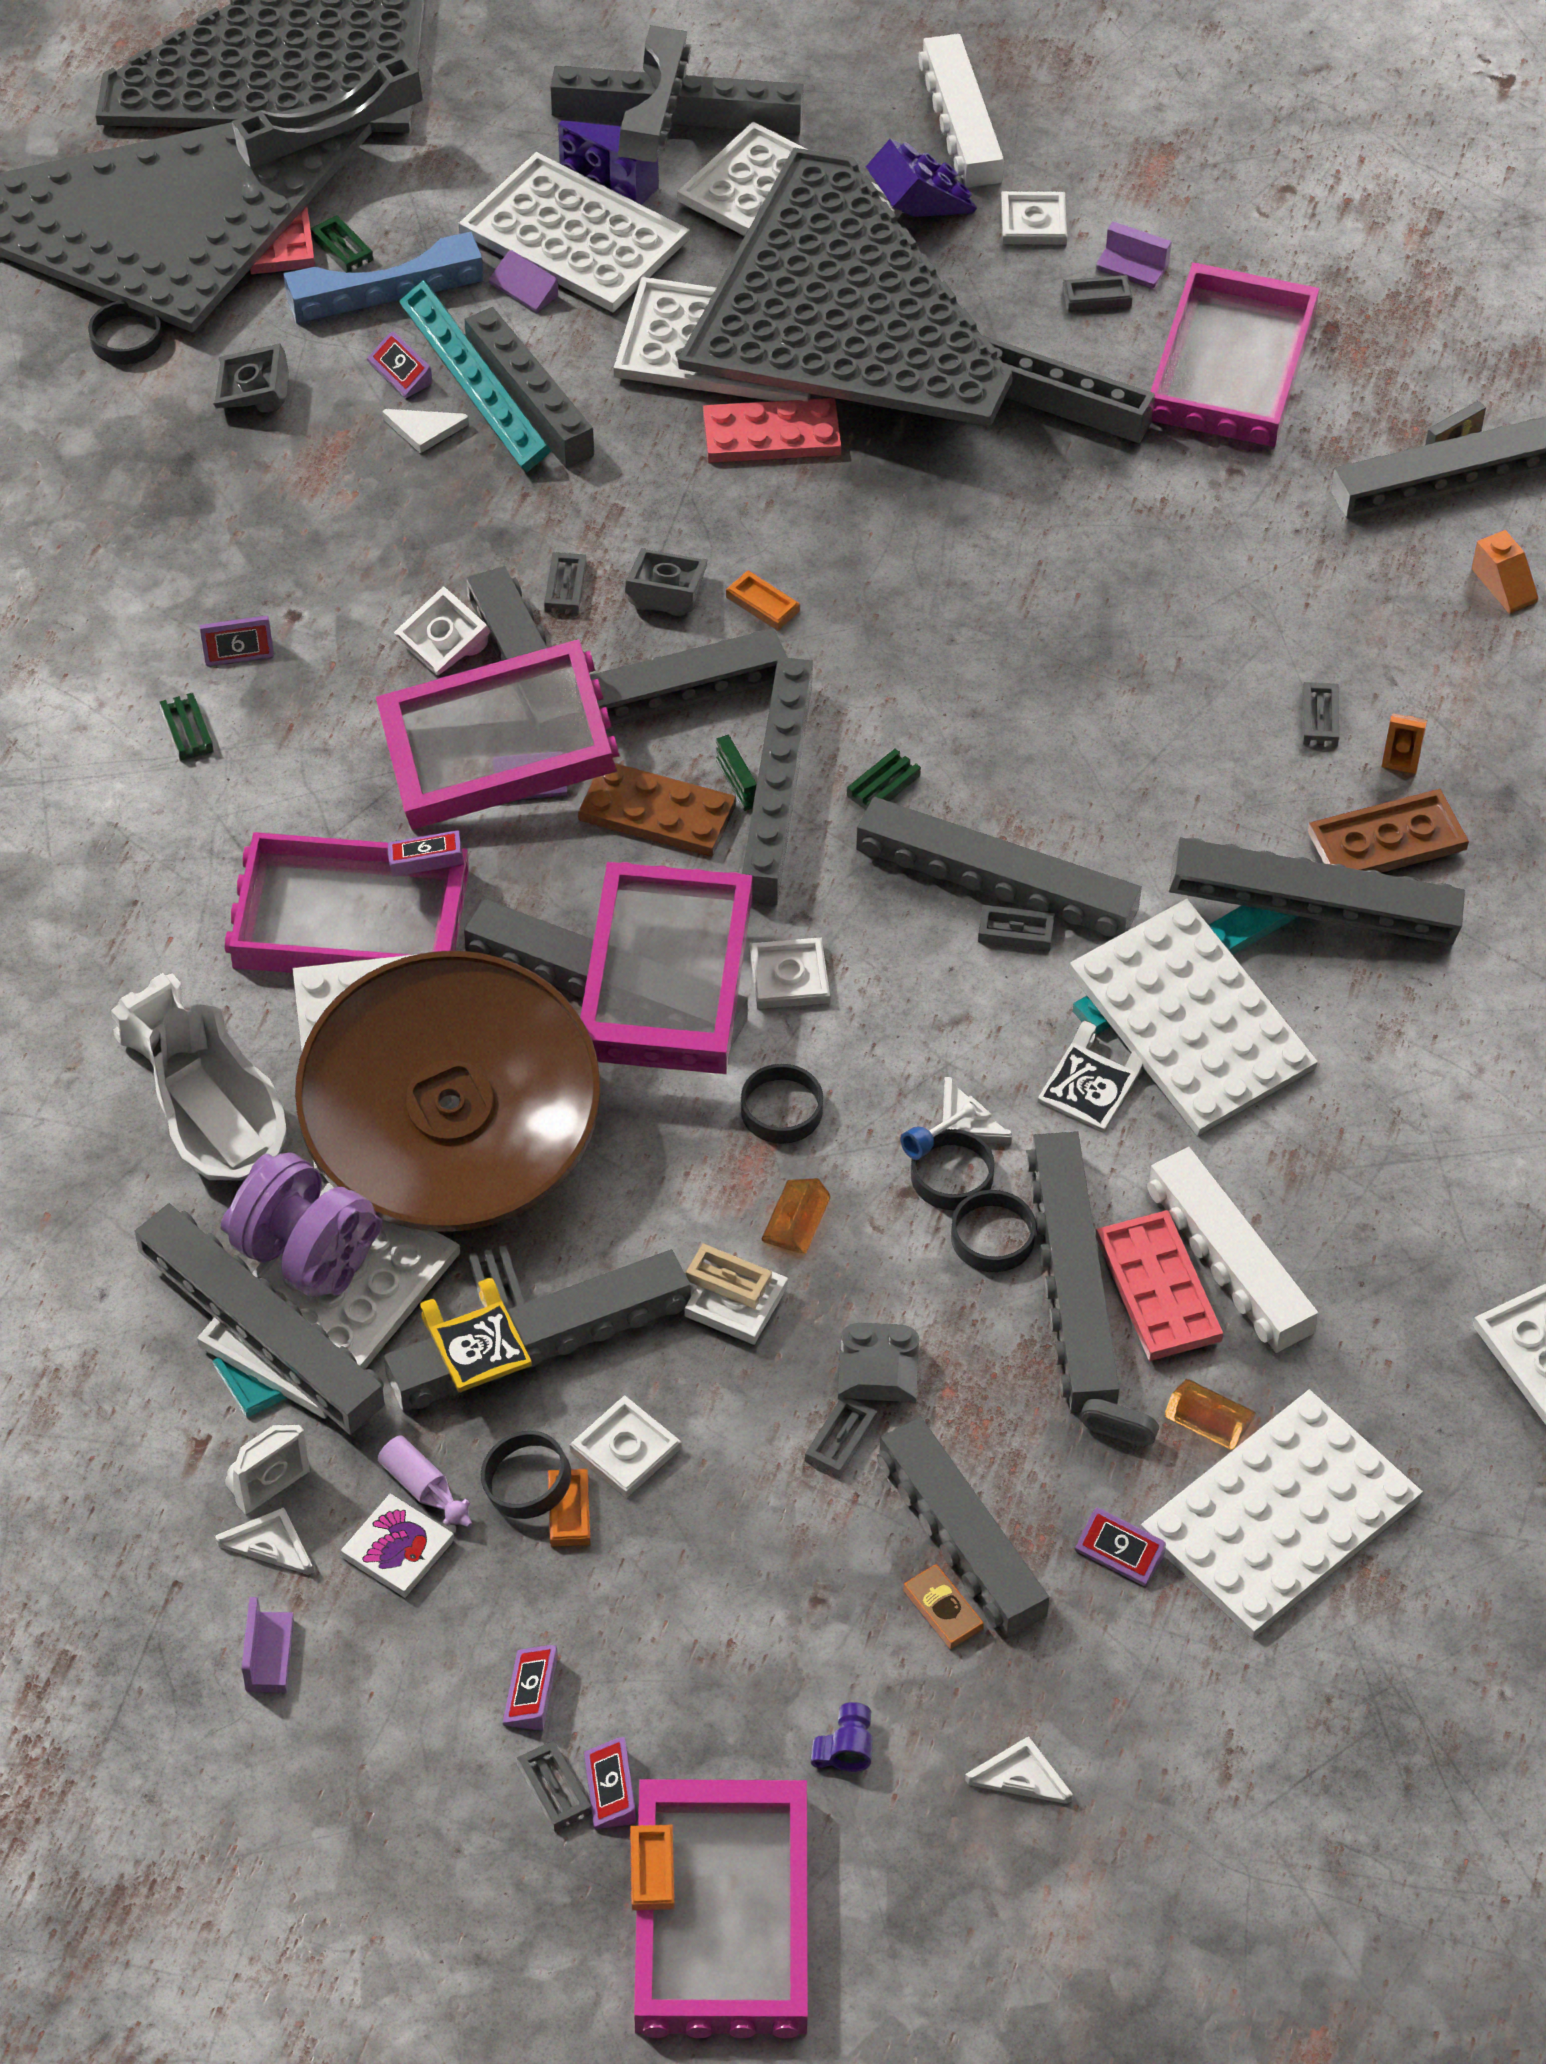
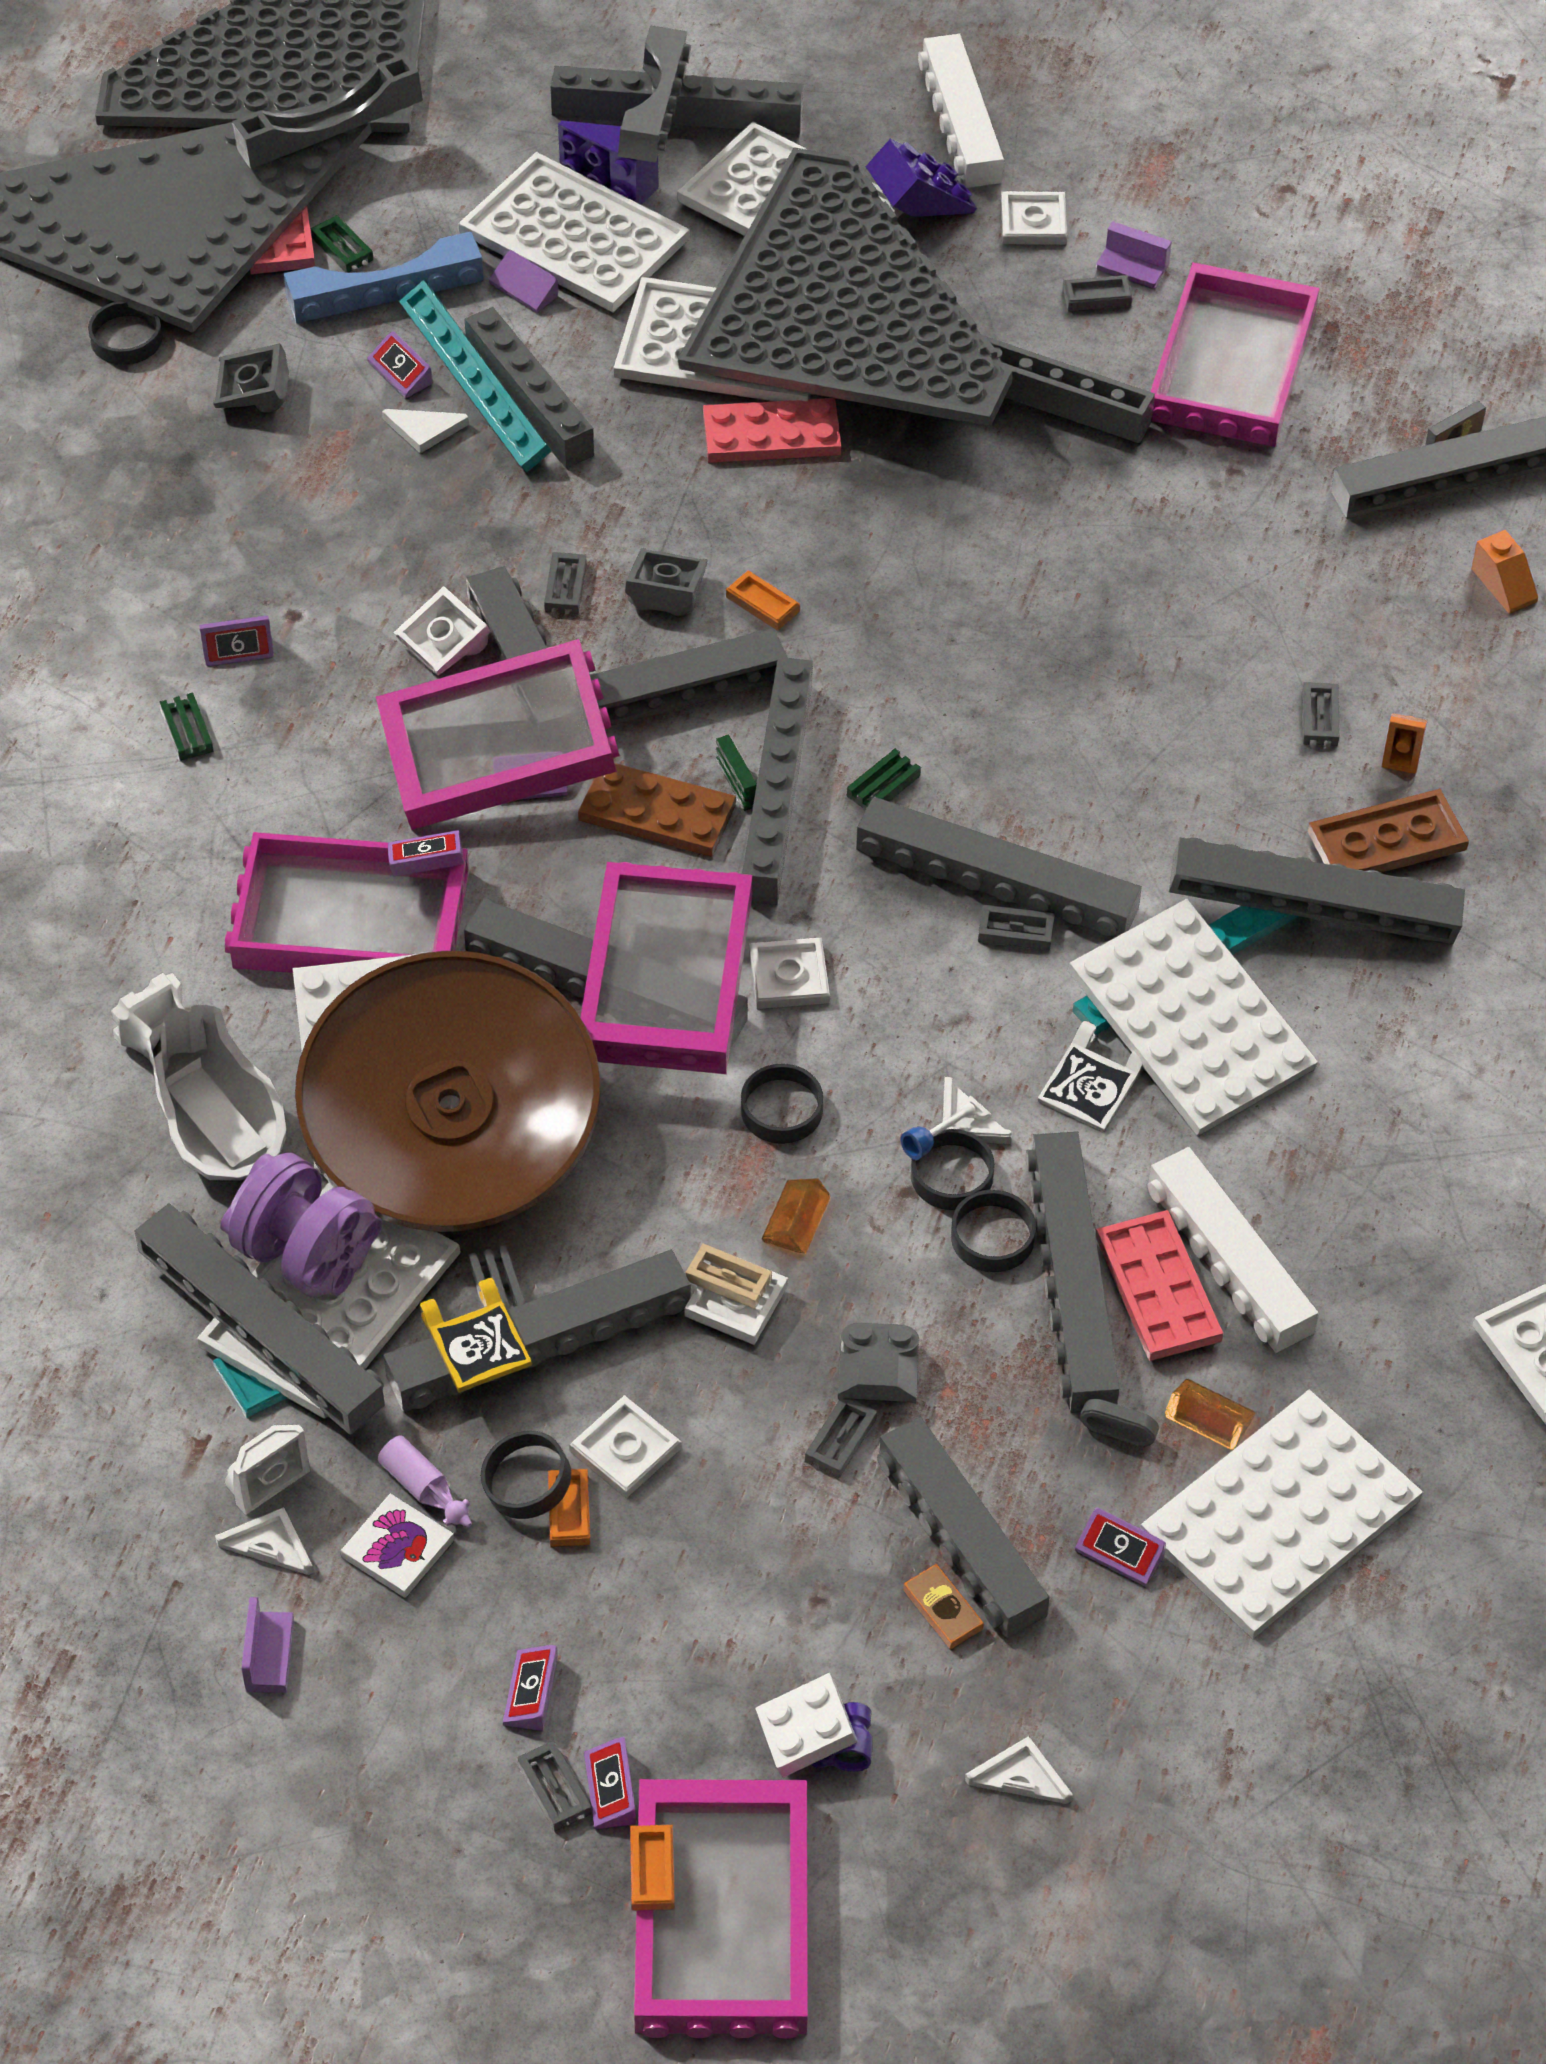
(806, 1725): none -> white plate

